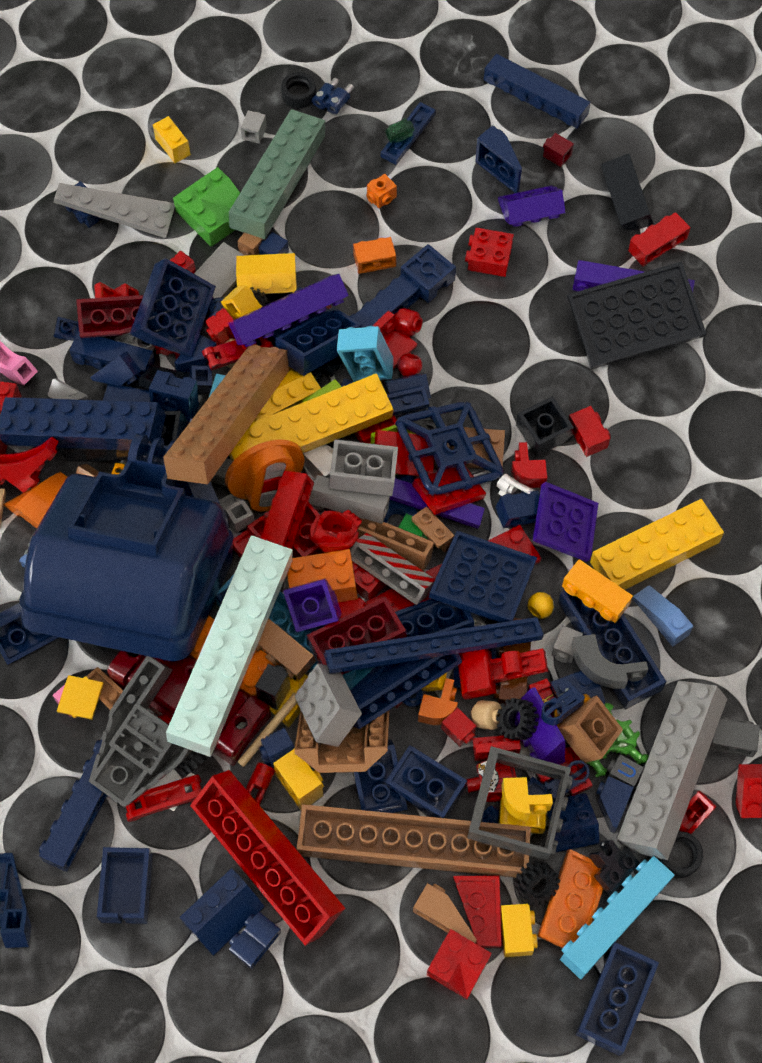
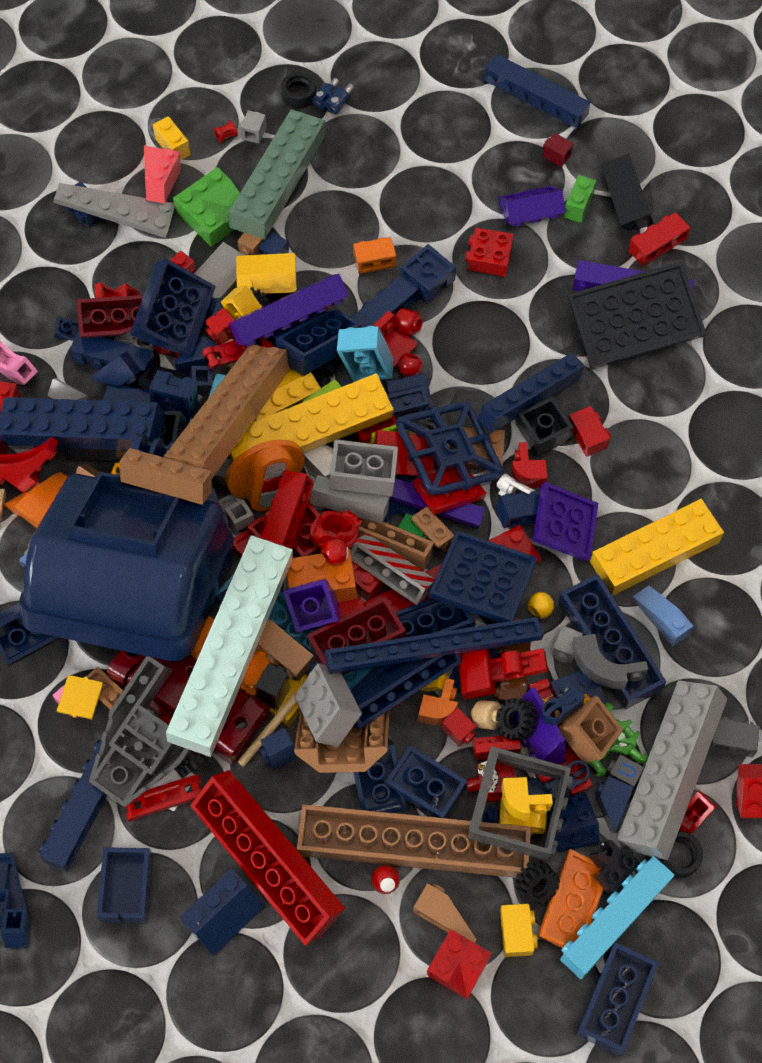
(161, 172): none -> coral wedge
(166, 476): none -> medium nougat brick
(221, 133): none -> red bush
(254, 940): dark blue brick -> none
(260, 780): red hinge -> none
(299, 779): yellow brick -> none
(335, 551): none -> red piece
(381, 191): orange brick -> none
(385, 879): none -> red piece
(399, 131): clear green brick -> none
(416, 701): dark blue plate -> none
(420, 119): dark blue plate -> none
(482, 907): red wing -> none
(498, 158): dark blue slope -> none
(530, 392): none -> dark blue brick
(579, 198): none -> bright green brick
(596, 591): light orange brick -> none

